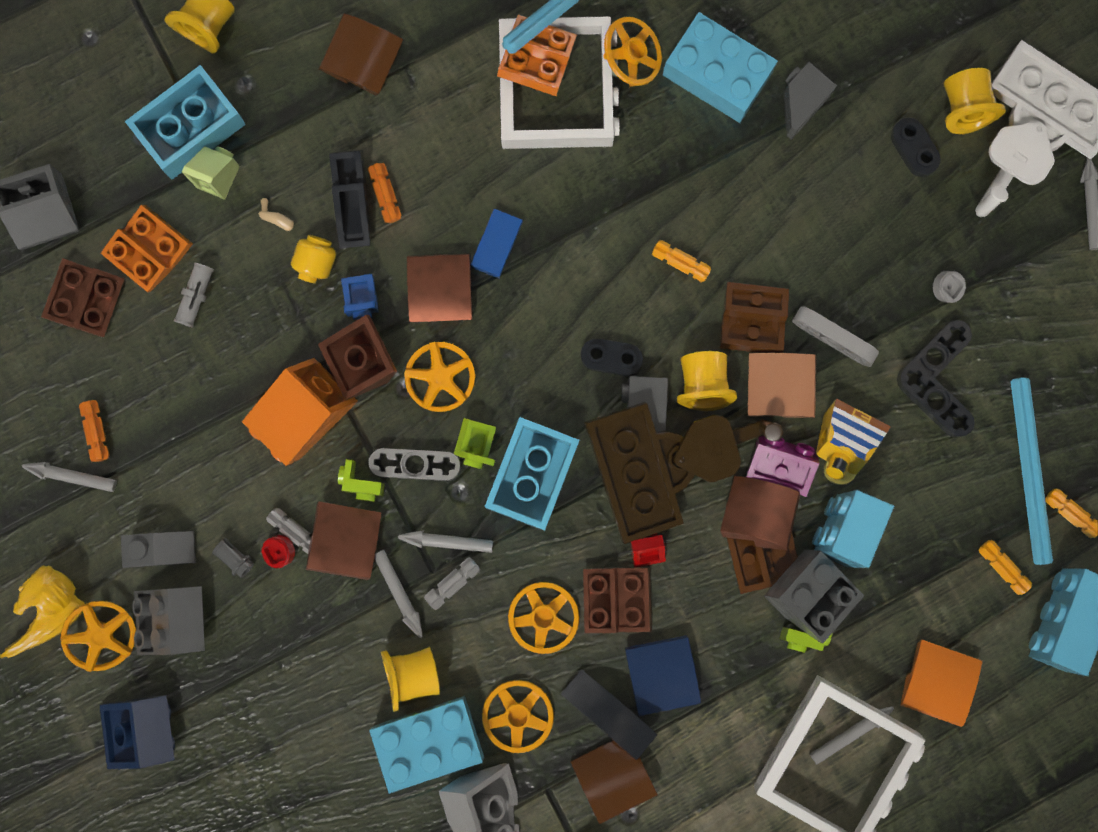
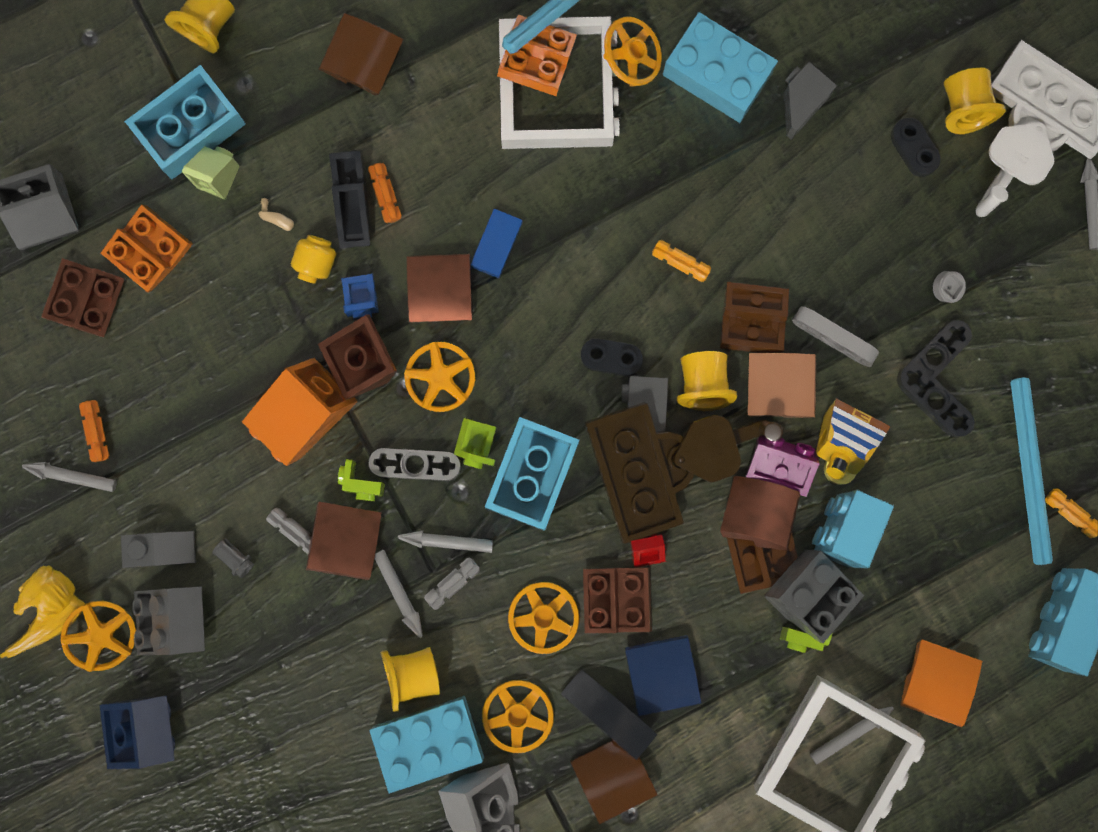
(200, 275): light grey pin -> none
(278, 551): red tile -> none
(1005, 567): light orange axle -> none

